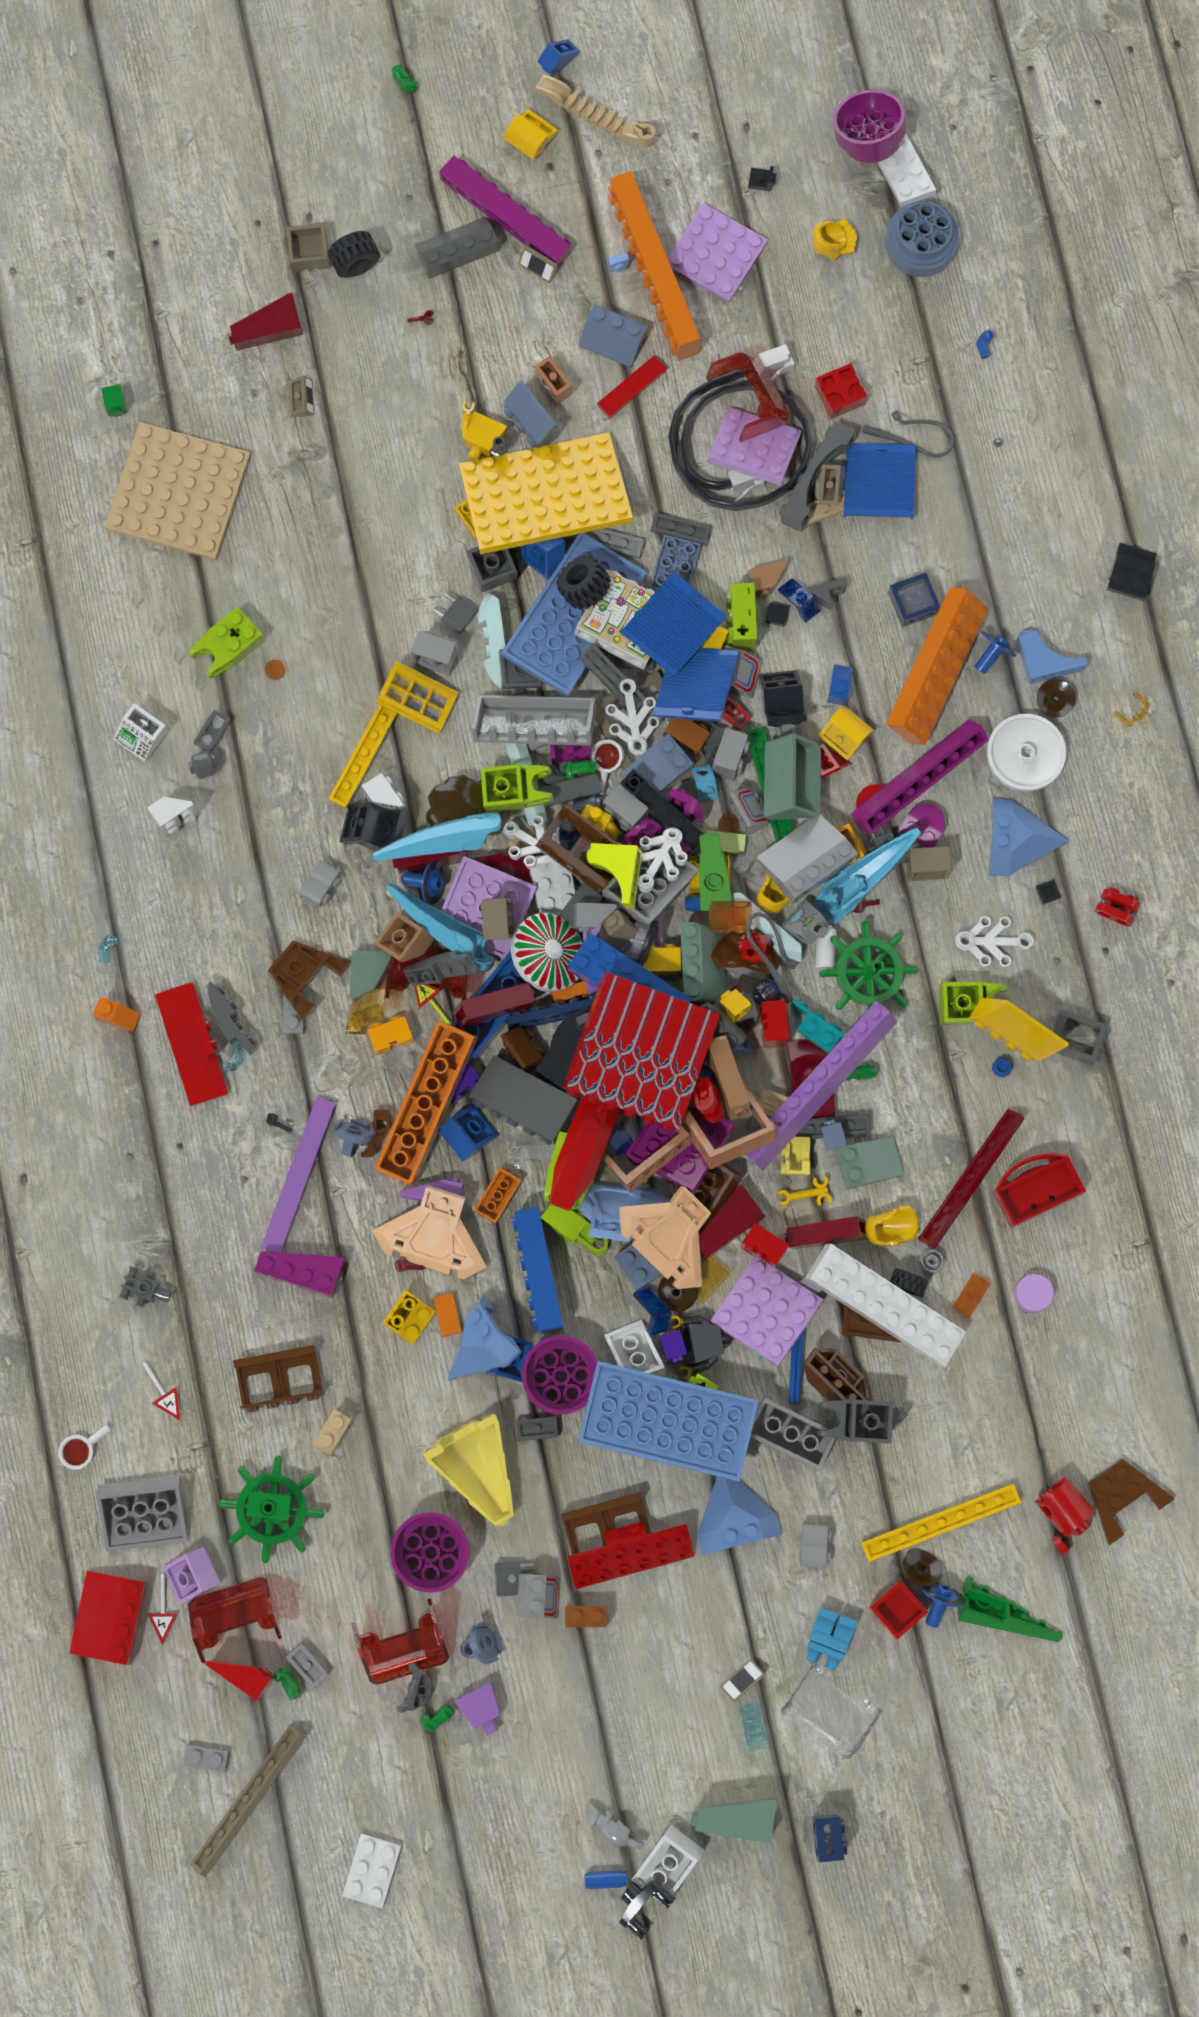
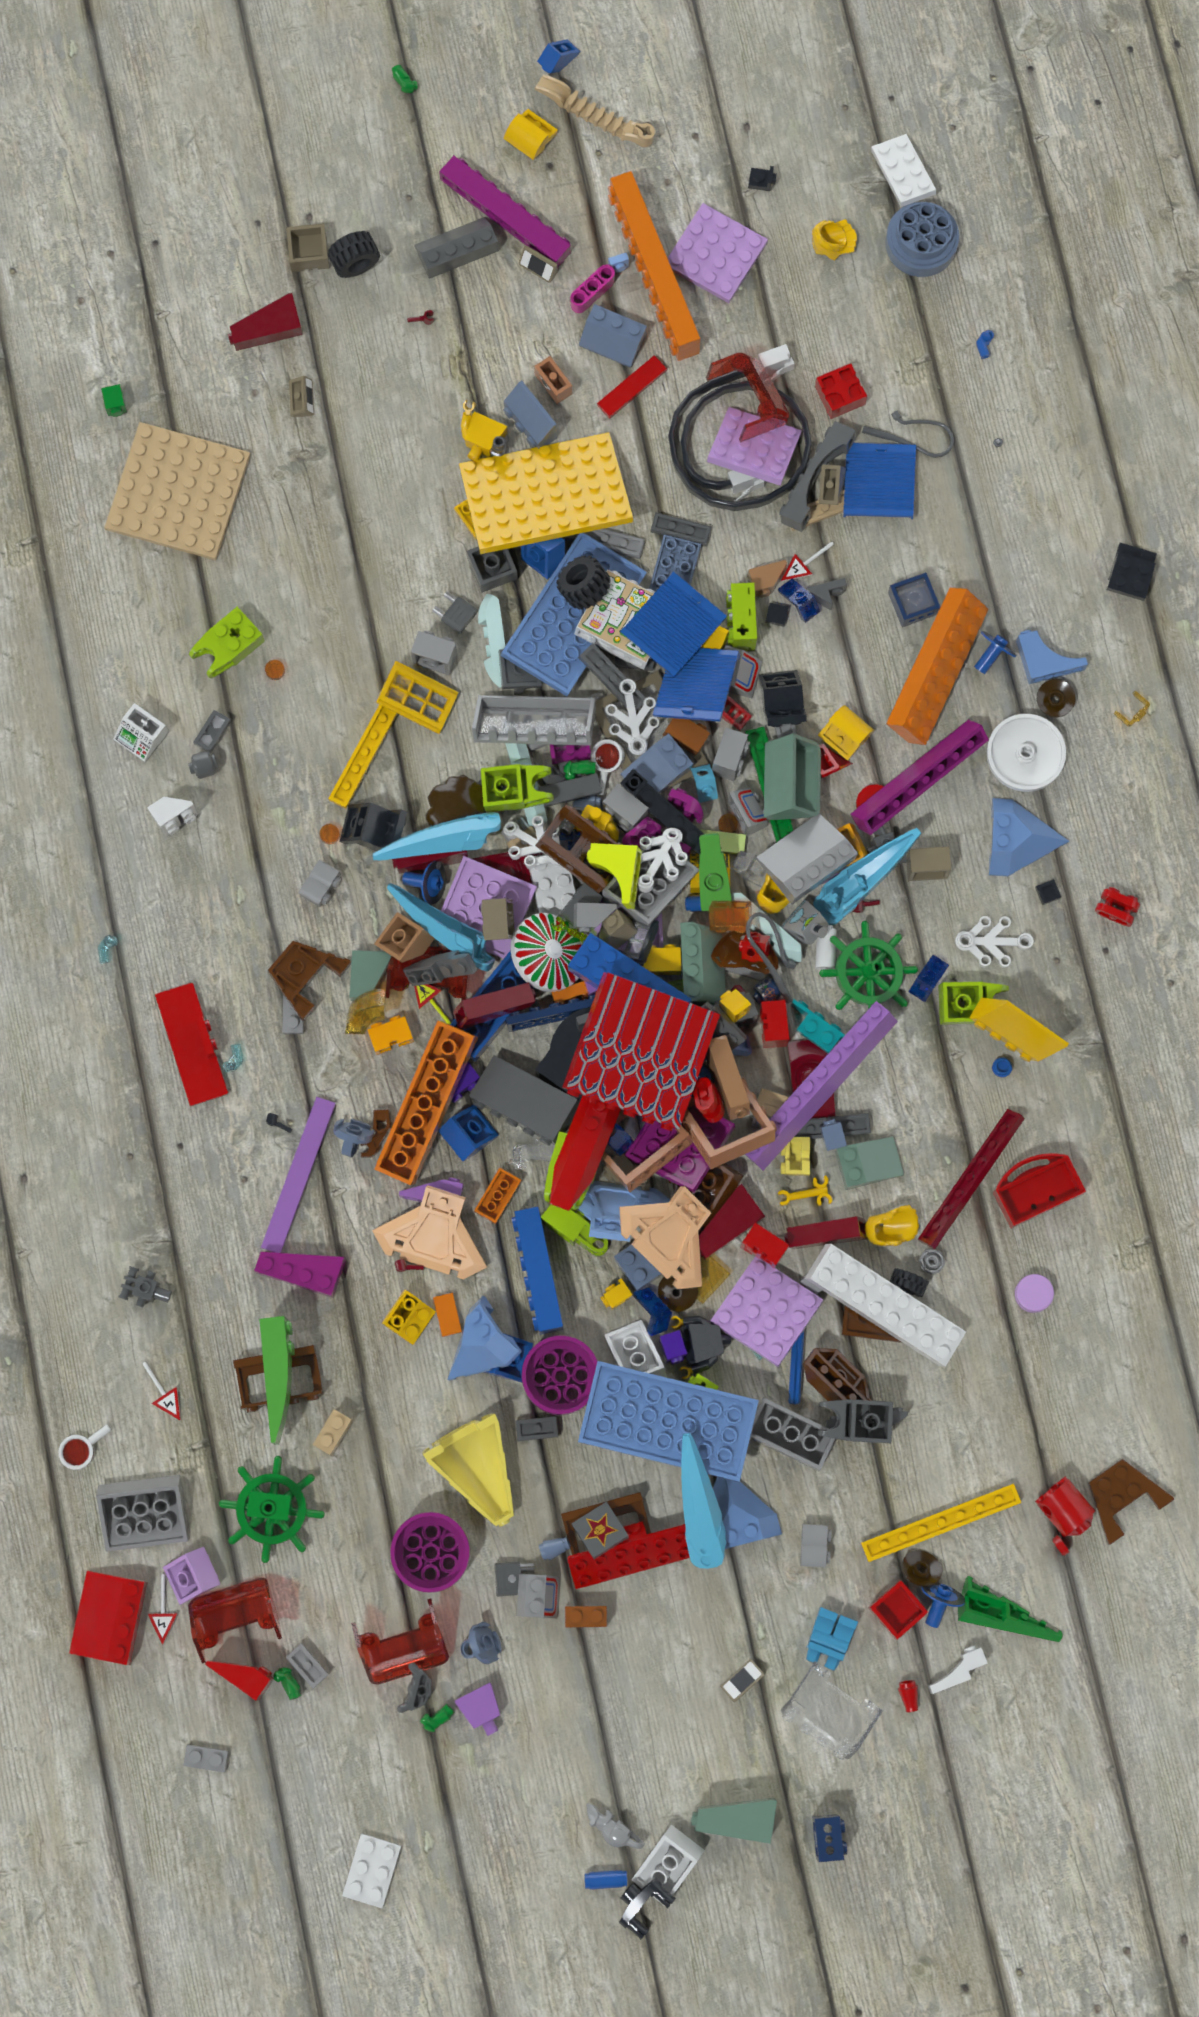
(116, 1014): orange slope -> none
(224, 1013): dark grey slope -> none
(247, 1800): dark tan plate -> none
(277, 1370): none -> bright green slope
(329, 834): none -> clear orange tile
(382, 793): white slope -> none
(521, 1048): reddish brown slope -> none
(552, 1548): none -> sand blue cone
(573, 932): none -> clear neon green piece
(597, 281): none -> dark pink beam
(600, 1530): none -> dark grey tile
(616, 1295): none -> yellow brick
(701, 1510): none -> medium azure piece
(713, 741): dark grey piece -> none
(758, 1745): clear light blue slope -> none
(798, 568): none -> piece
(840, 685): blue slope -> none
(863, 1072): green arm -> none
(870, 125): magenta wheel -> none
(909, 1694): none -> red cone
(928, 820): magenta slope -> none
(928, 978): none -> clear blue bracket
(971, 1295): clear orange plate -> none
(971, 1659): none -> white slope
(1076, 1055): dark grey window -> none

